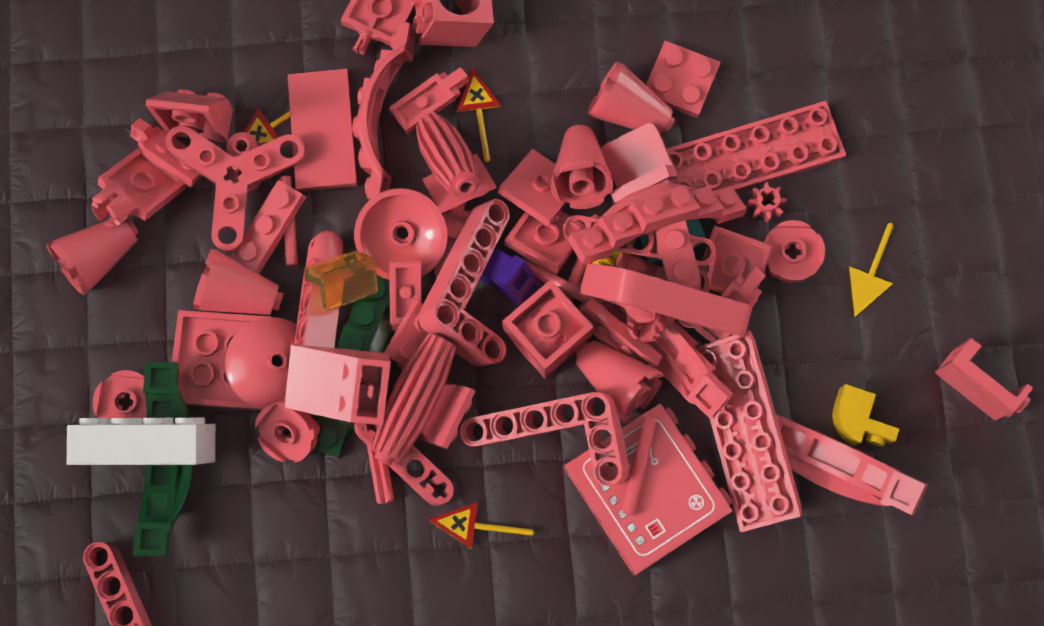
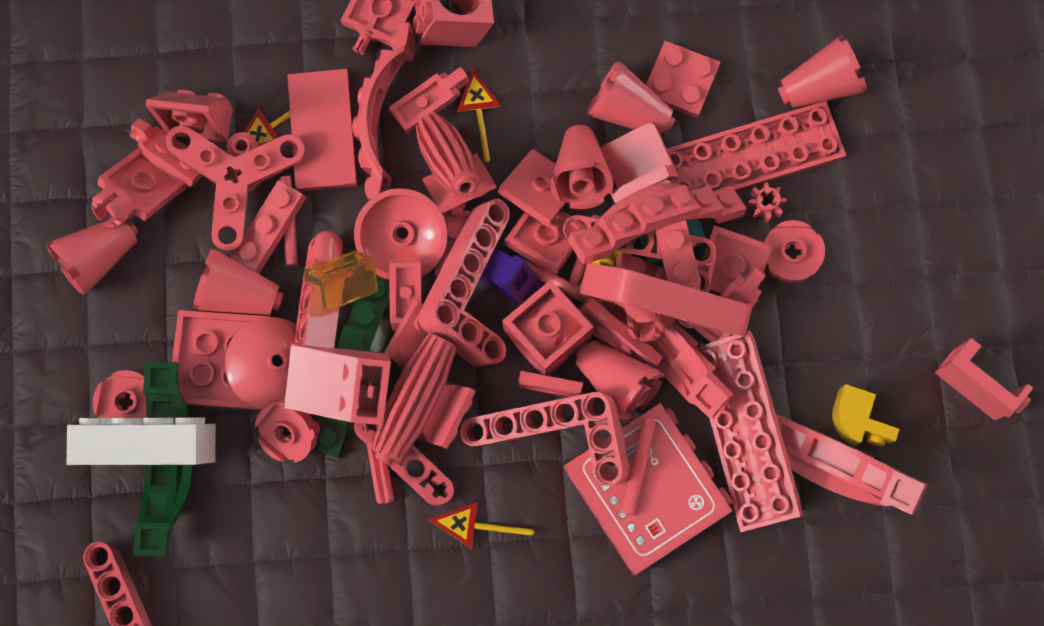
(549, 384): none -> coral tile
(824, 76): none -> coral cone
(866, 286): yellow piece -> none

